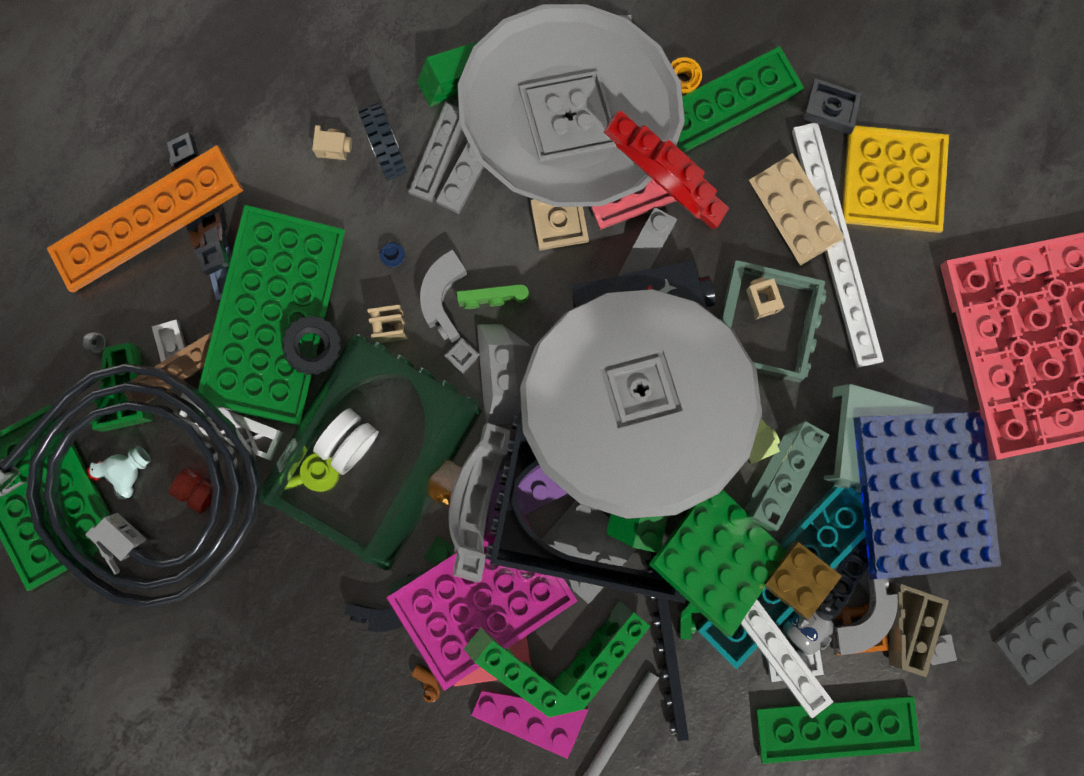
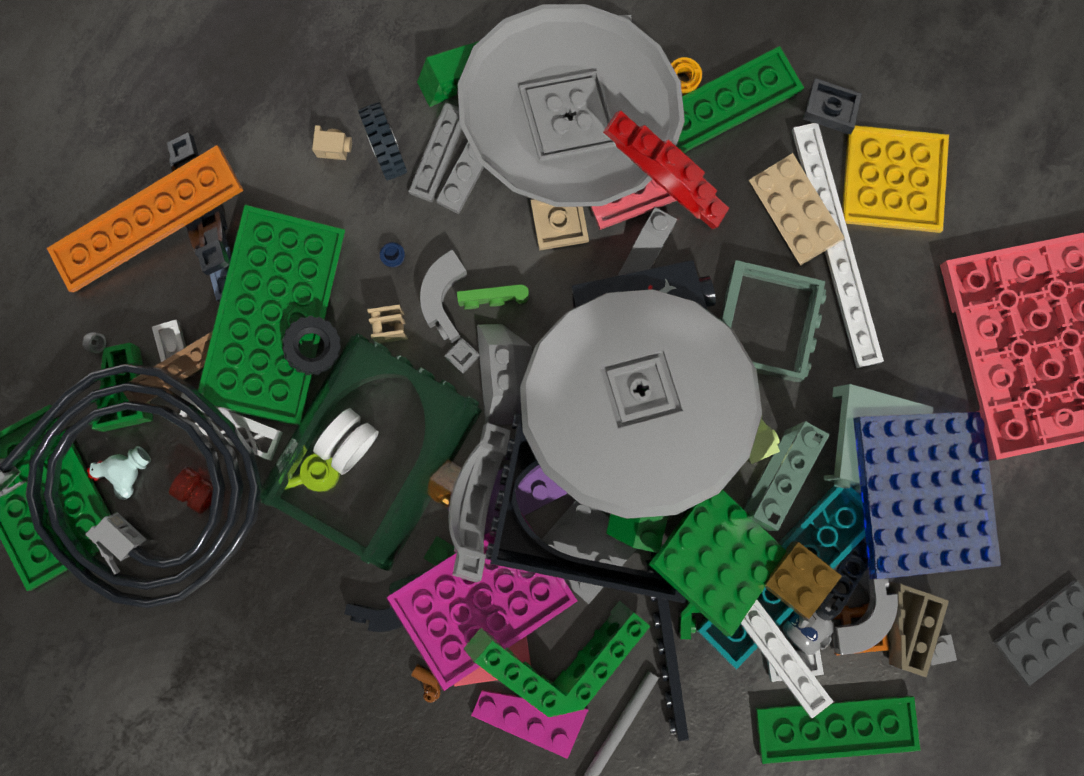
(769, 289): tan brick -> none

